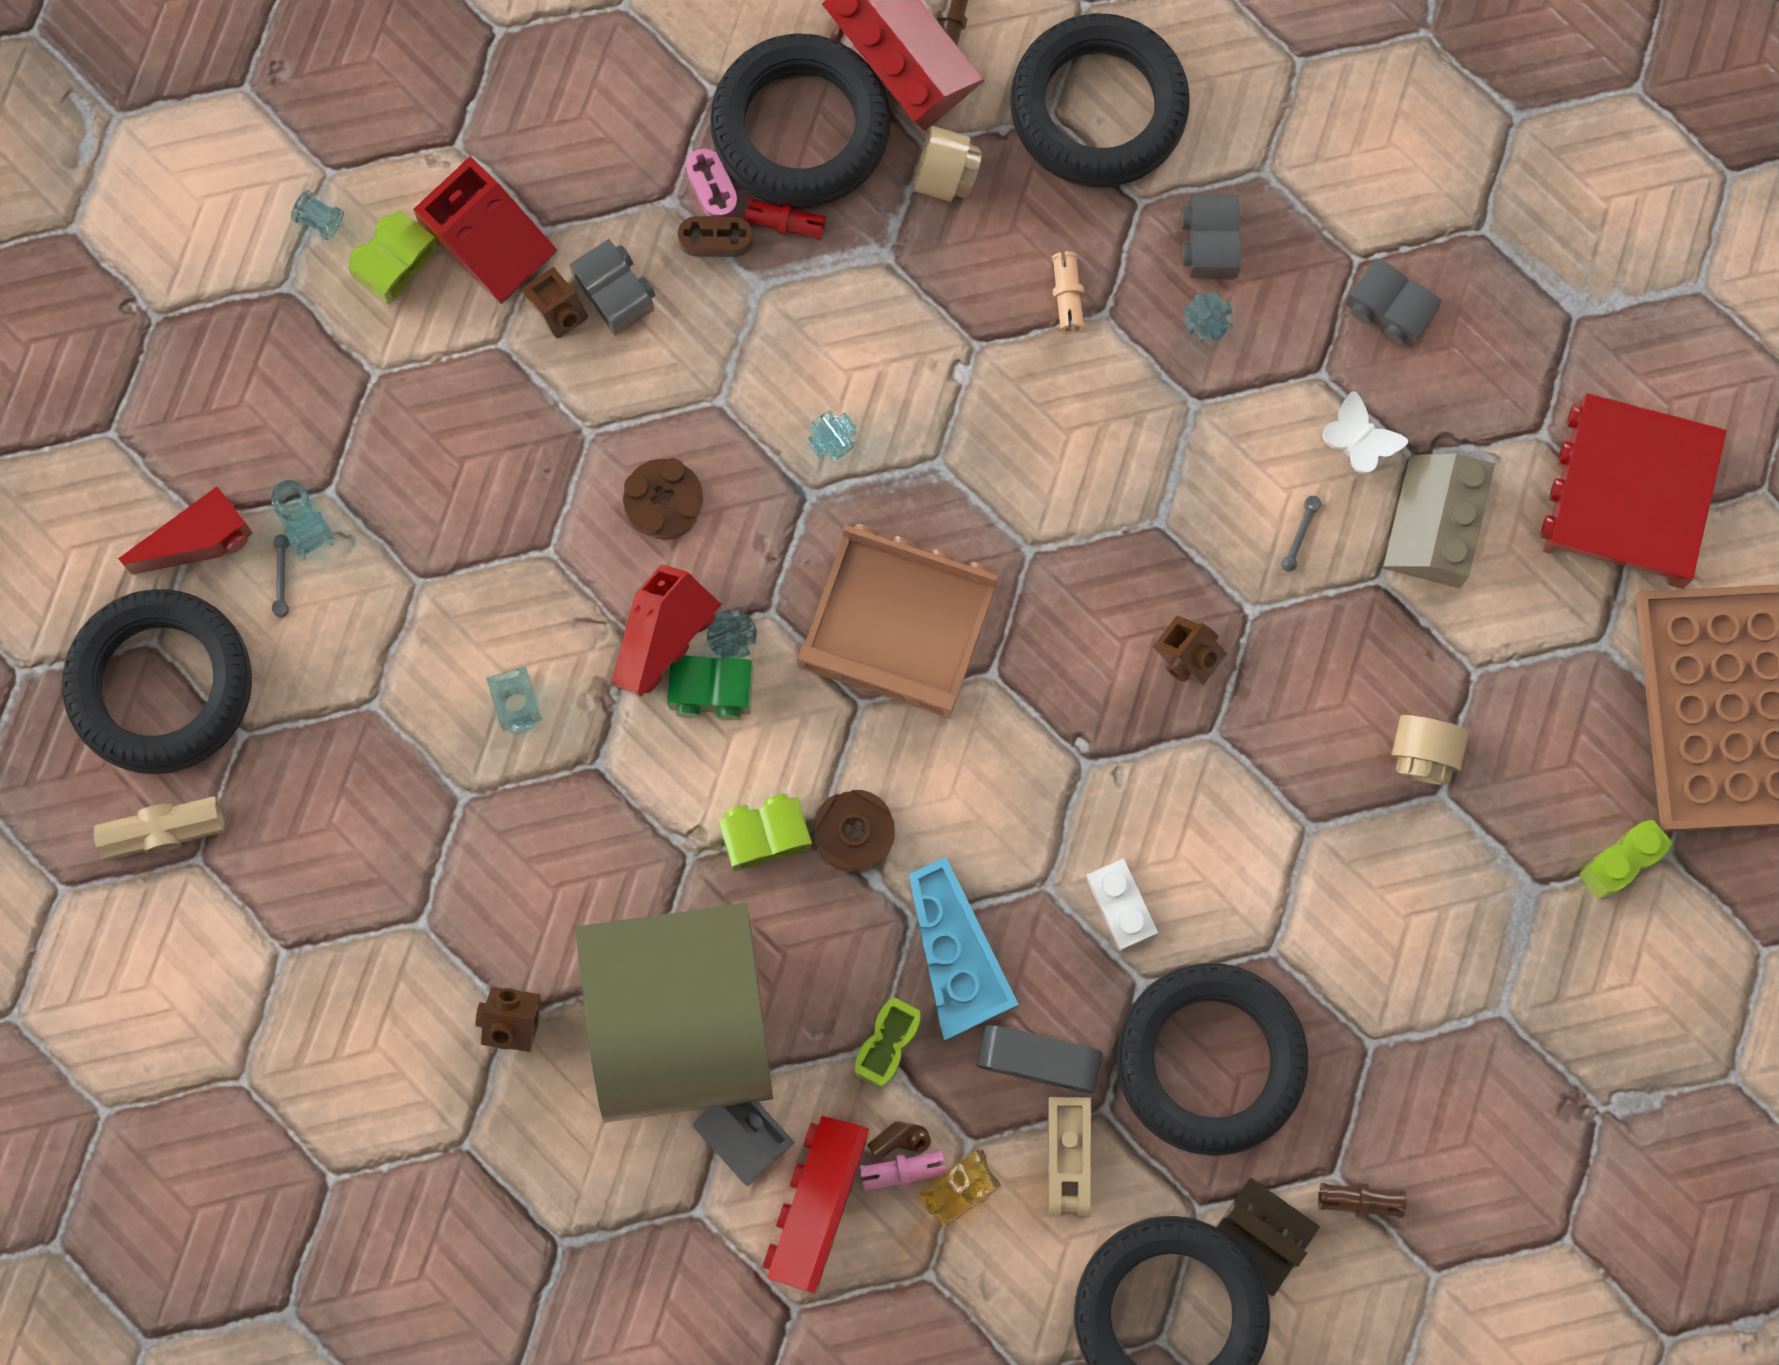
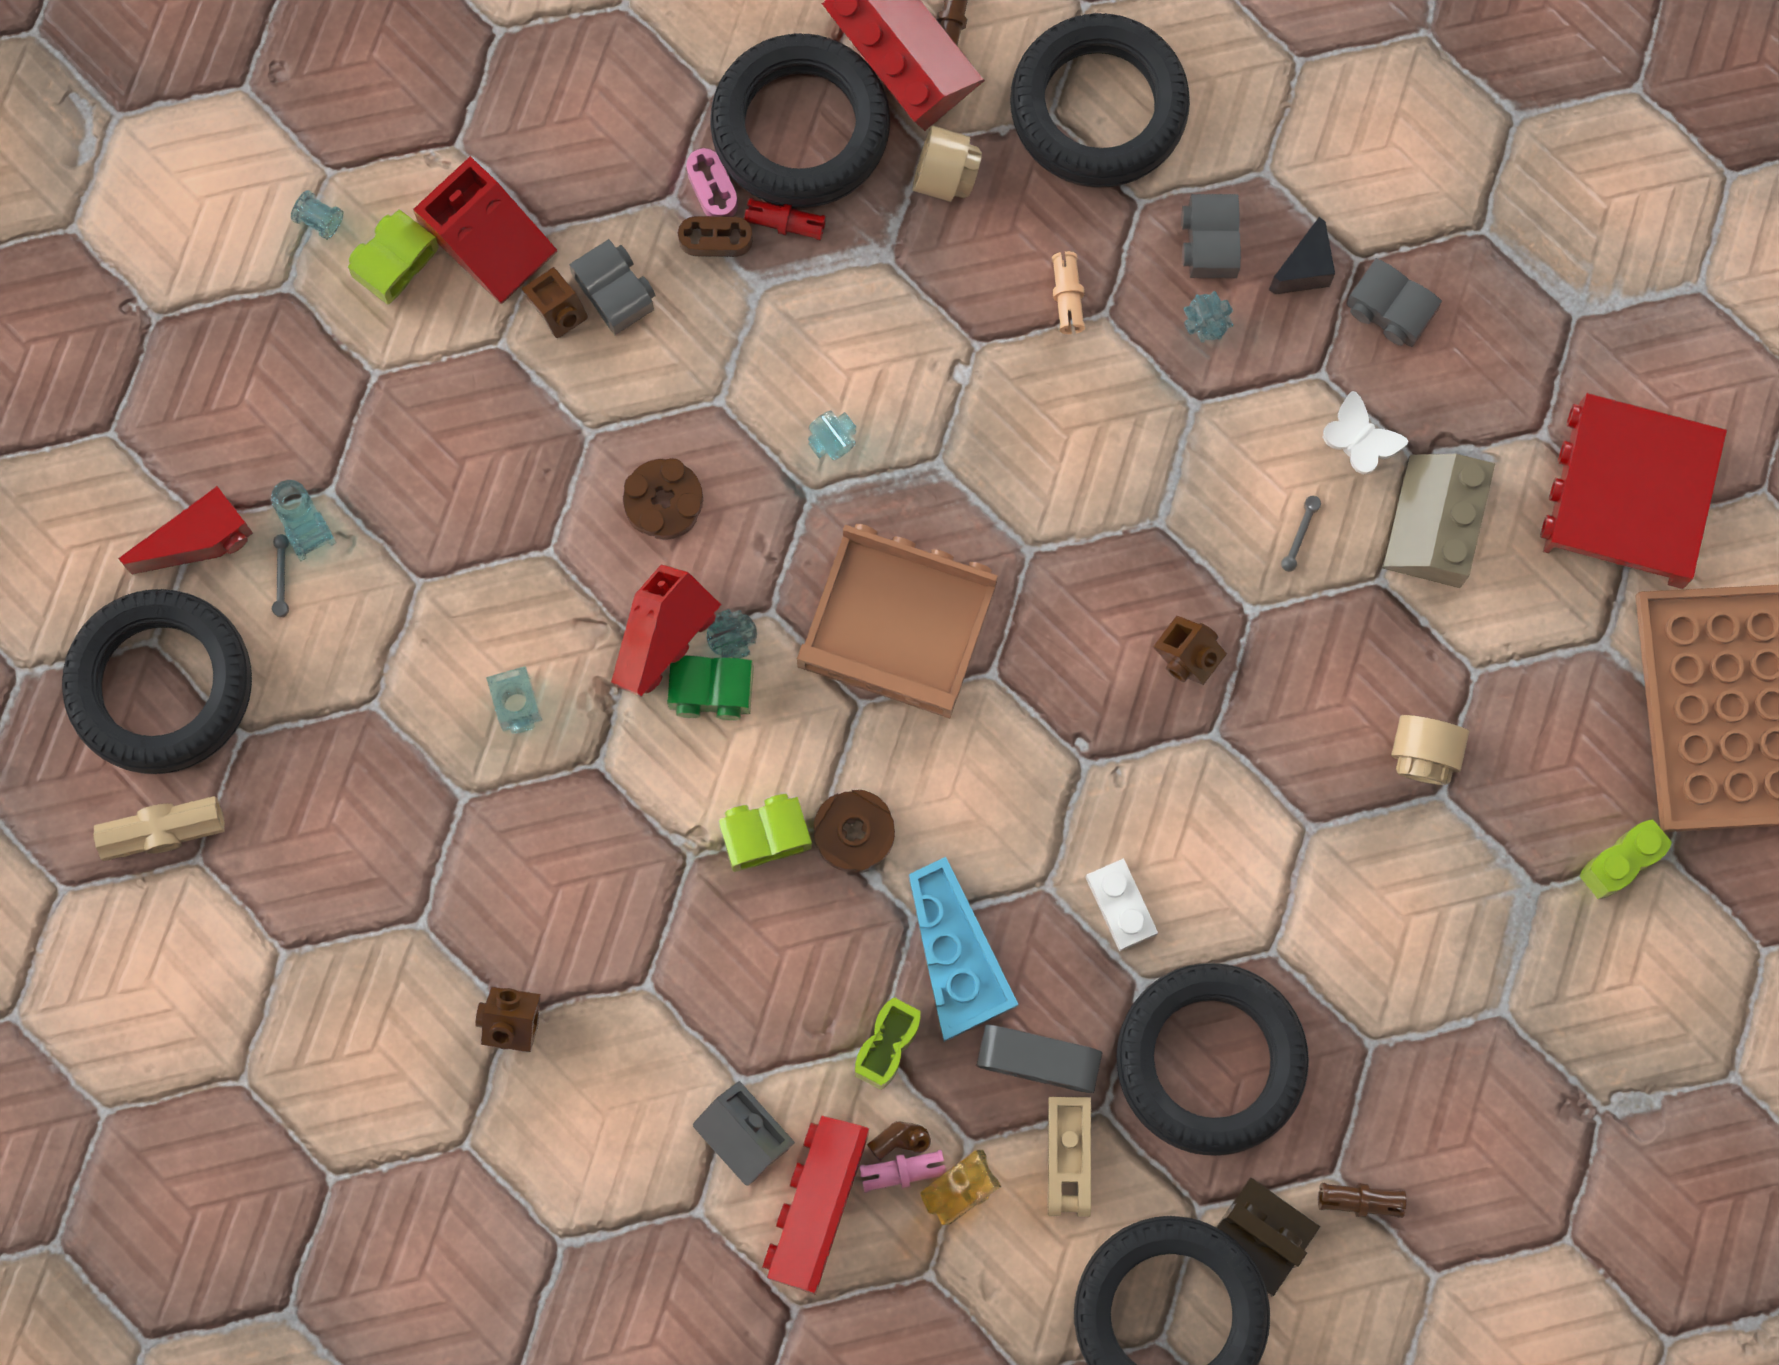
(674, 1013): olive brick -> none
(1308, 265): none -> black slope

